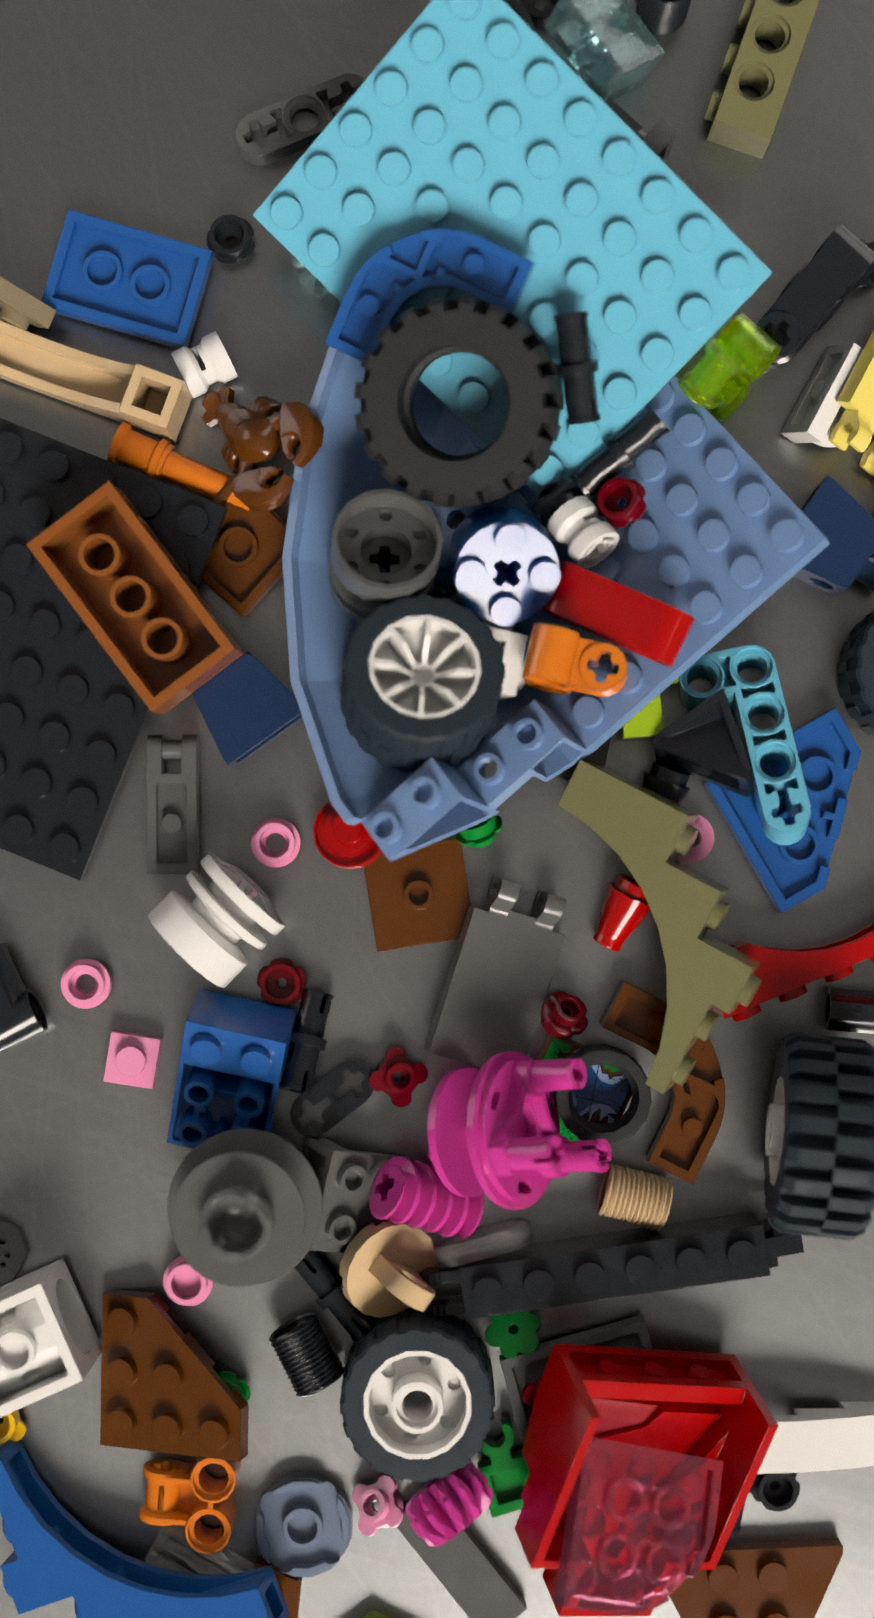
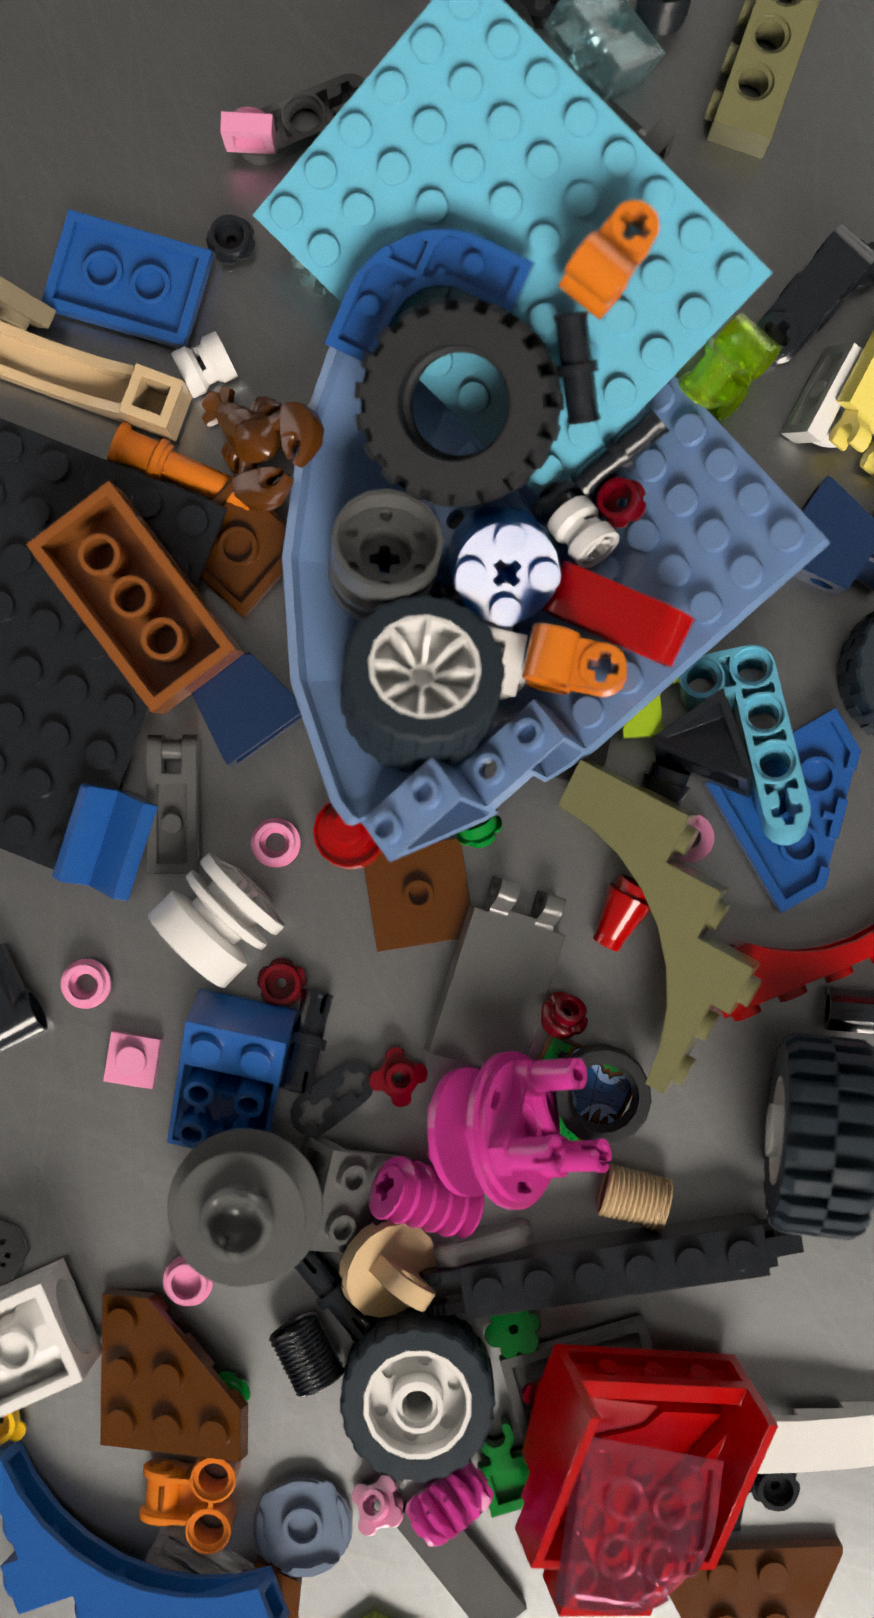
(105, 840): none -> blue panel
(248, 131): none -> bright pink plate
(608, 260): none -> orange piece
(694, 1107): reddish brown plate -> none

